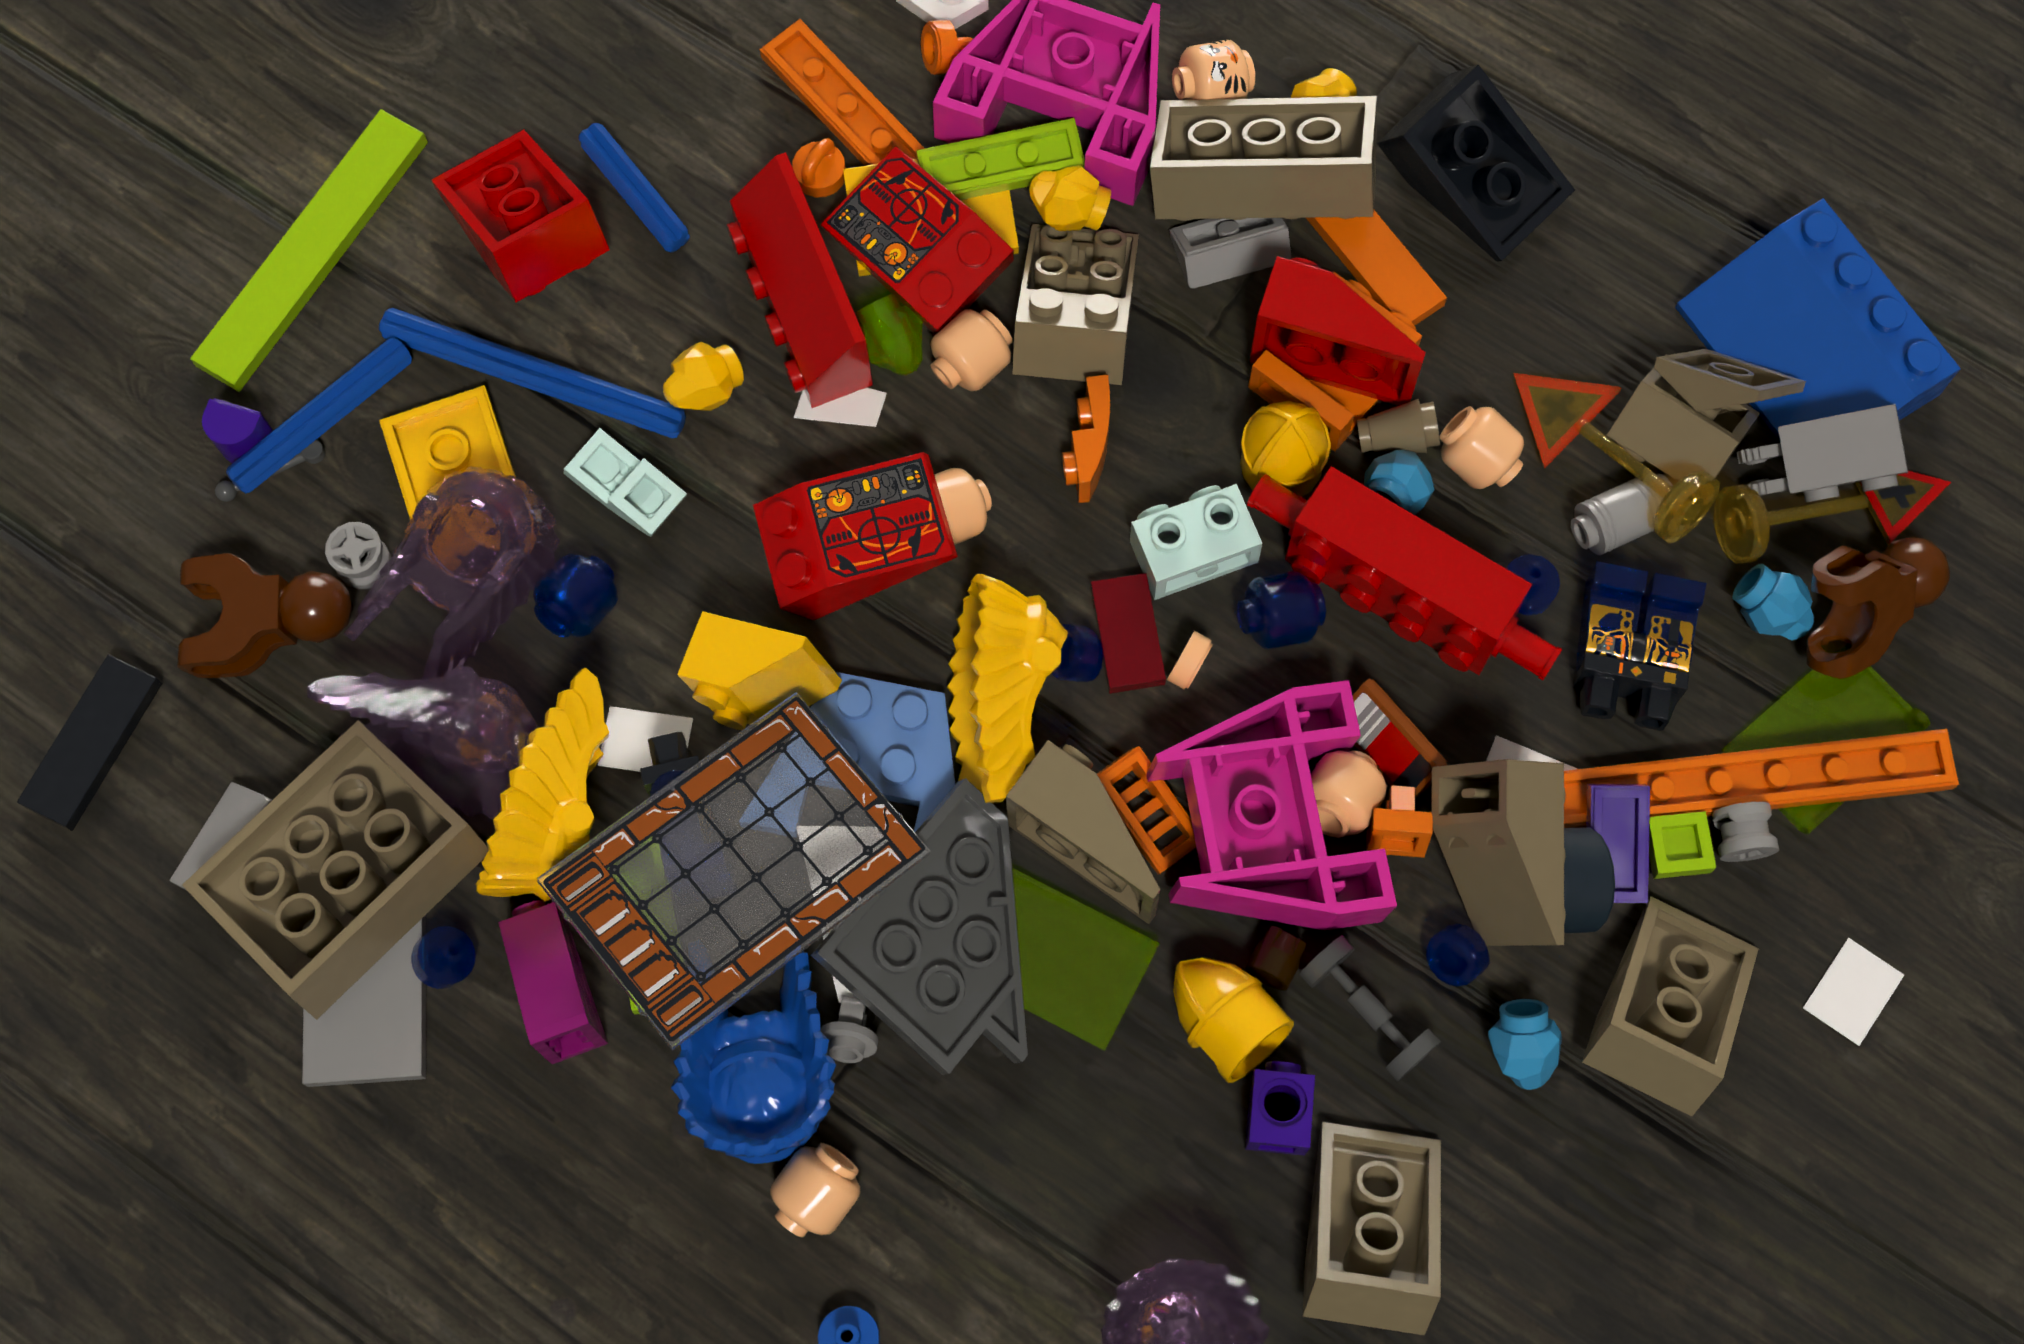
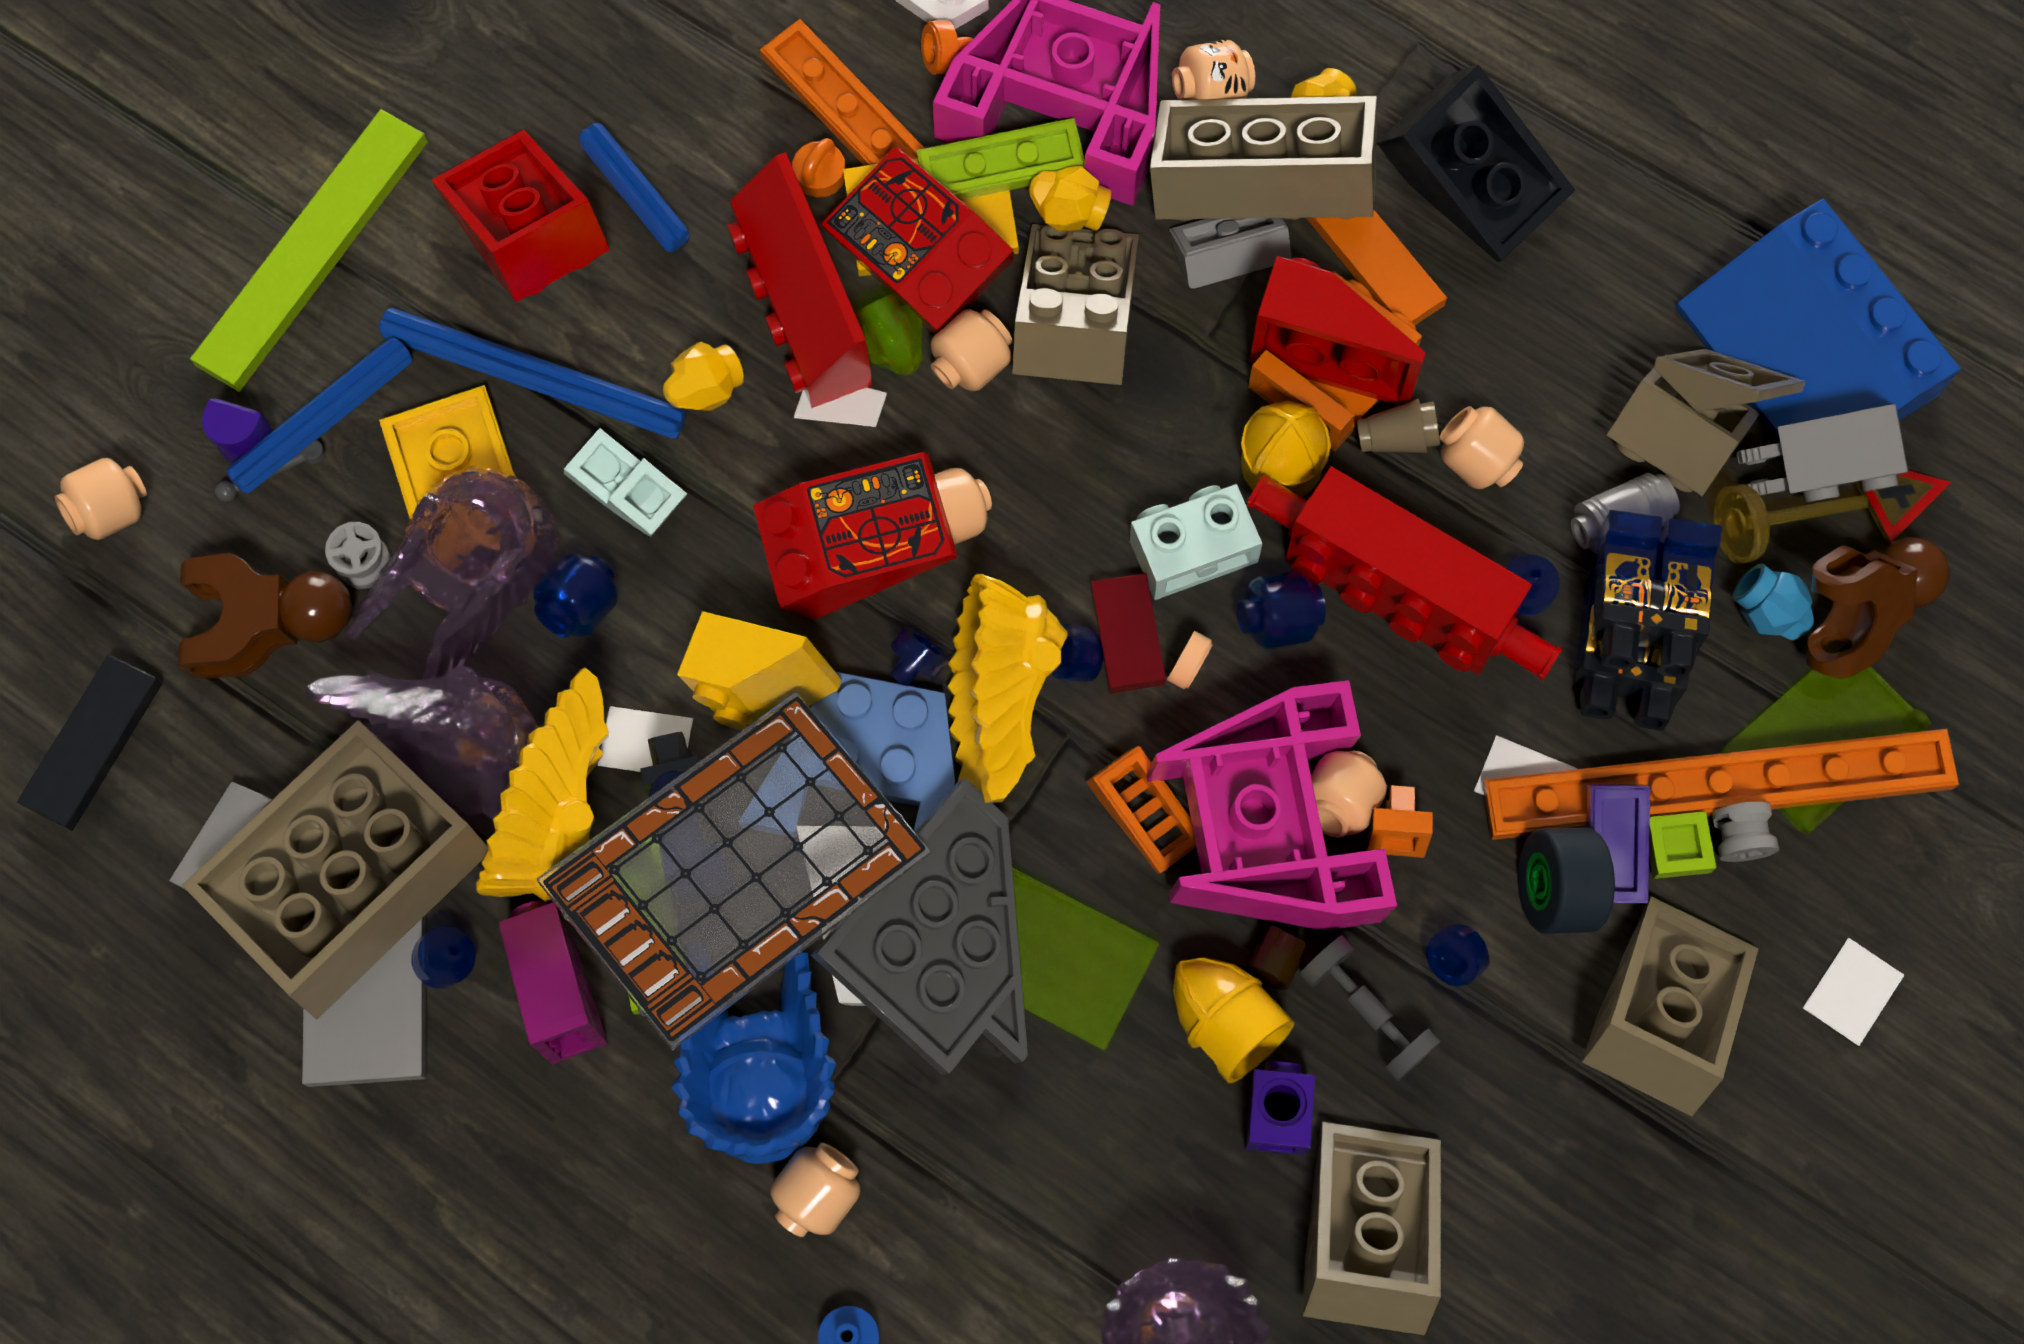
(100, 498): none -> light nougat head
(848, 1036): light grey plate -> none
(916, 656): none -> clear blue tile
(1073, 819): dark tan slope -> none
(1089, 444): orange slope -> none
(1393, 740): slope -> none
(1401, 479): dark azure rock -> none
(1505, 846): dark tan slope -> none
(1526, 1042): dark azure rock -> none
(1566, 407): clear yellow piece -> none
(1658, 612): none -> hips

